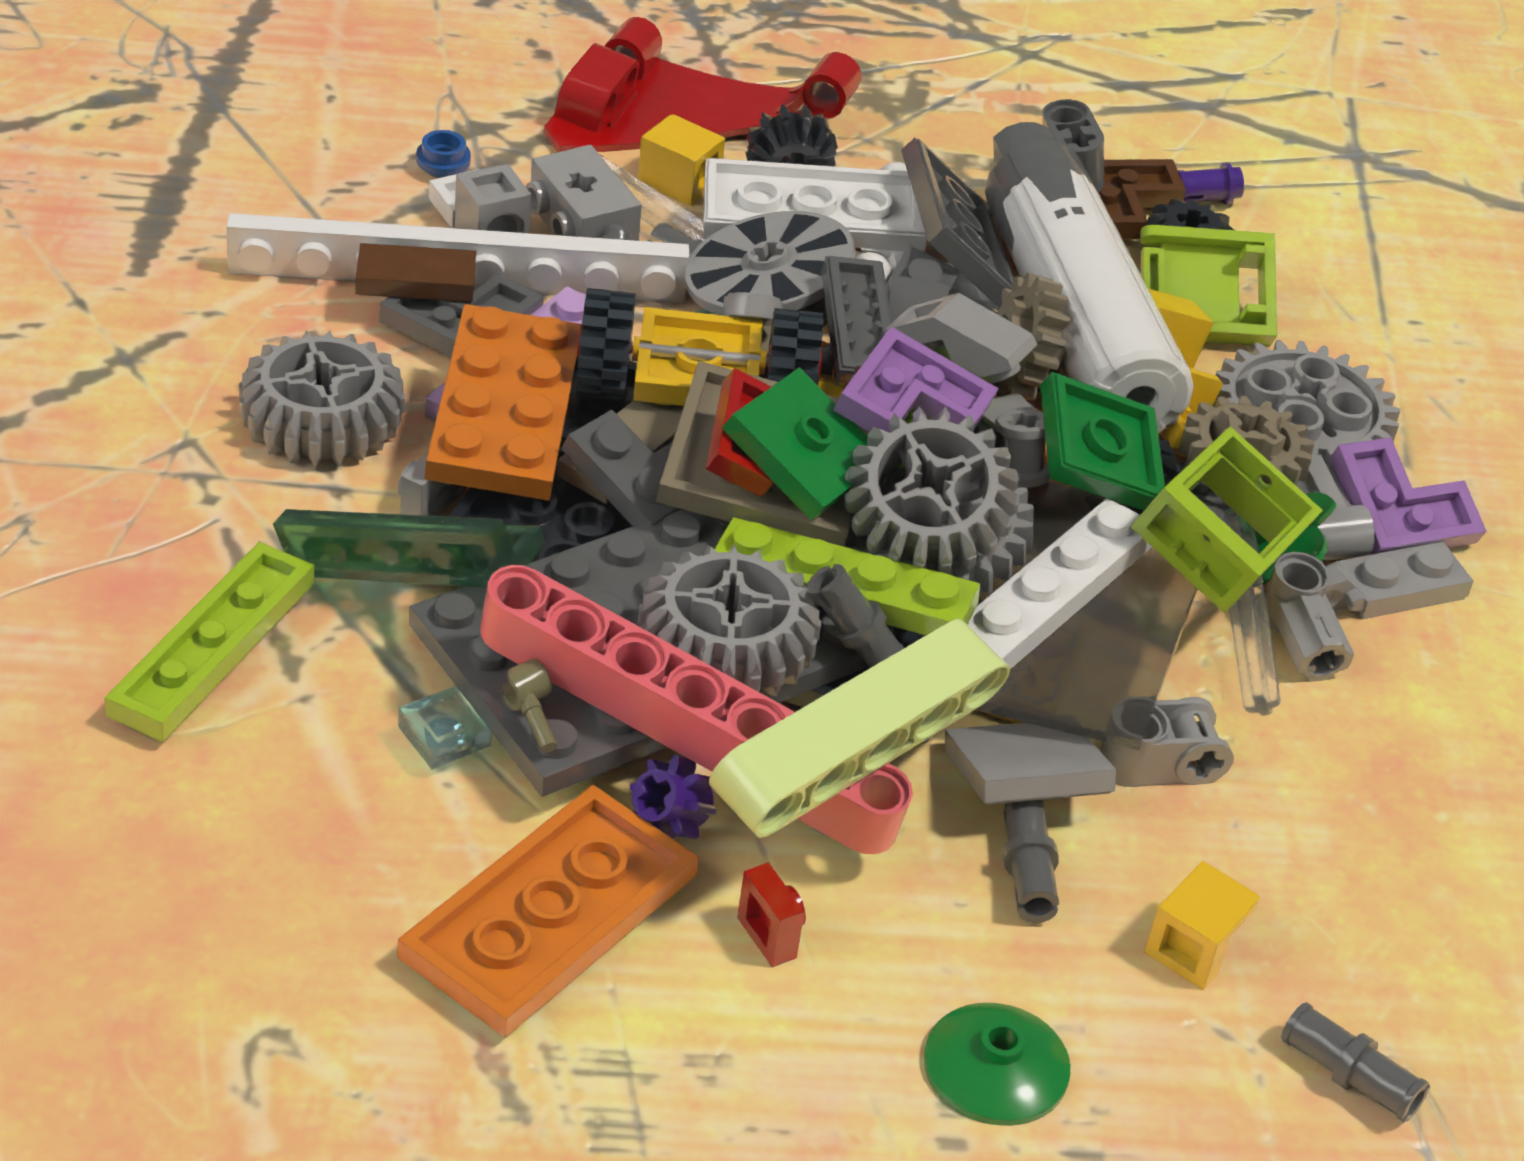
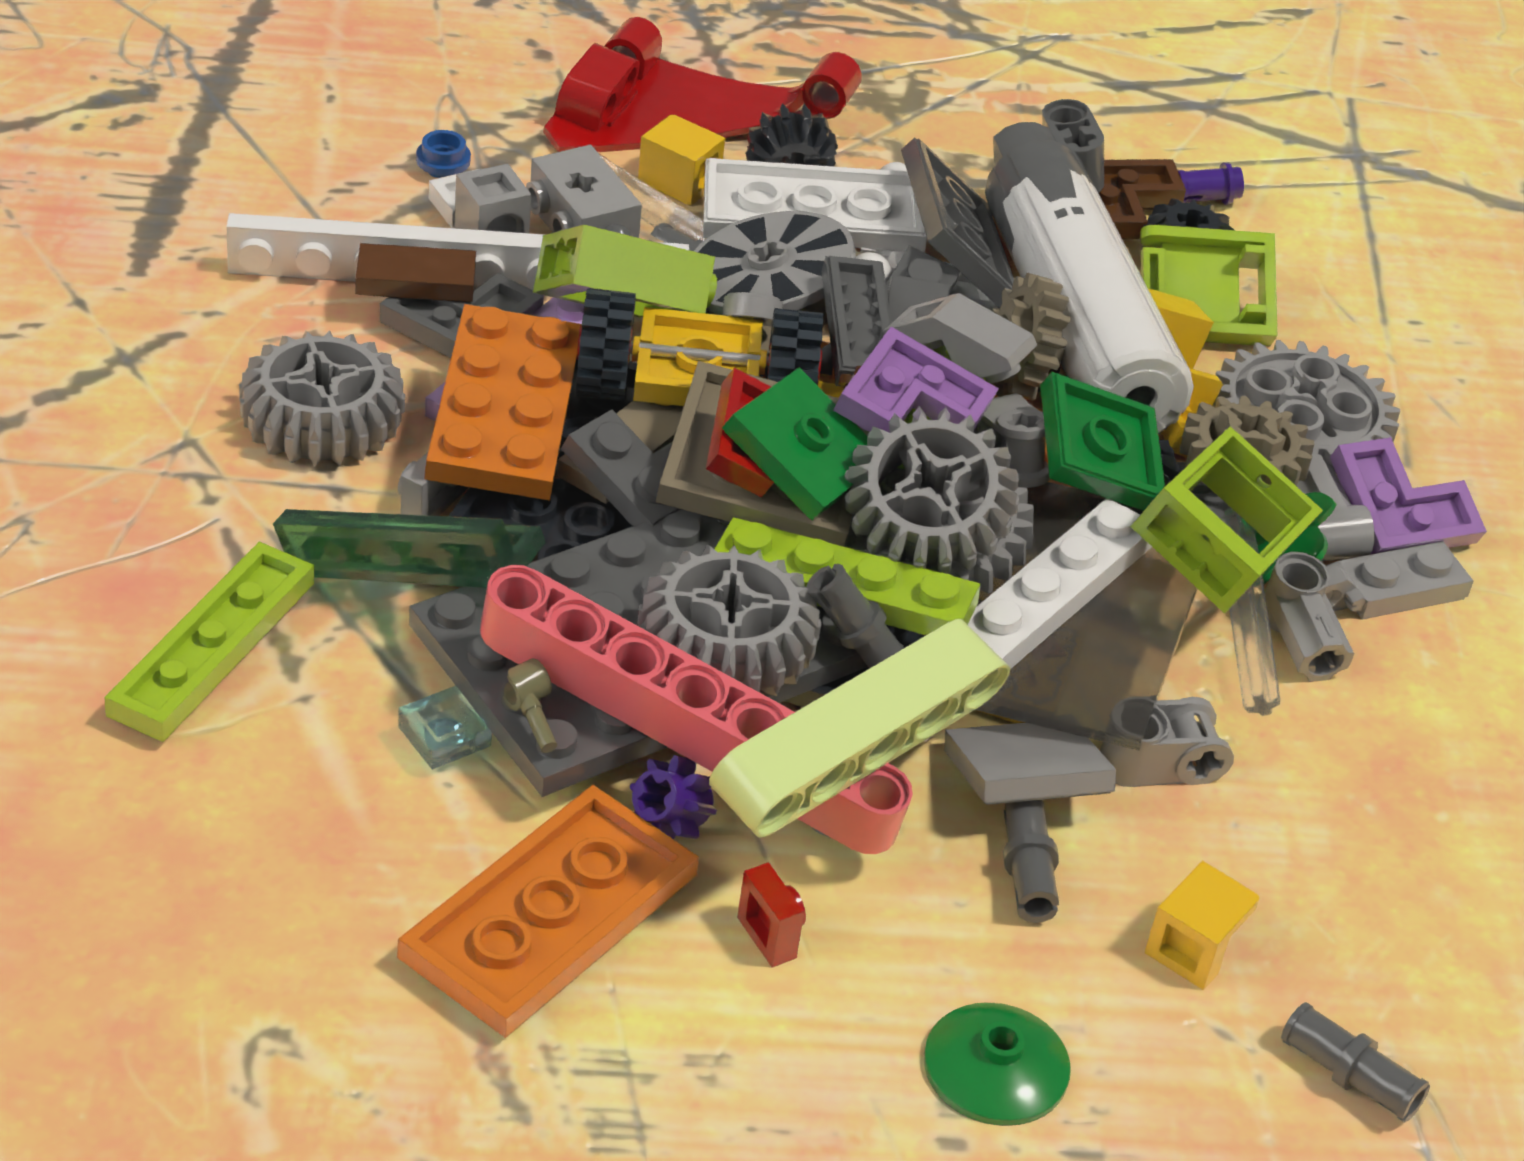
(619, 262): none -> lime window

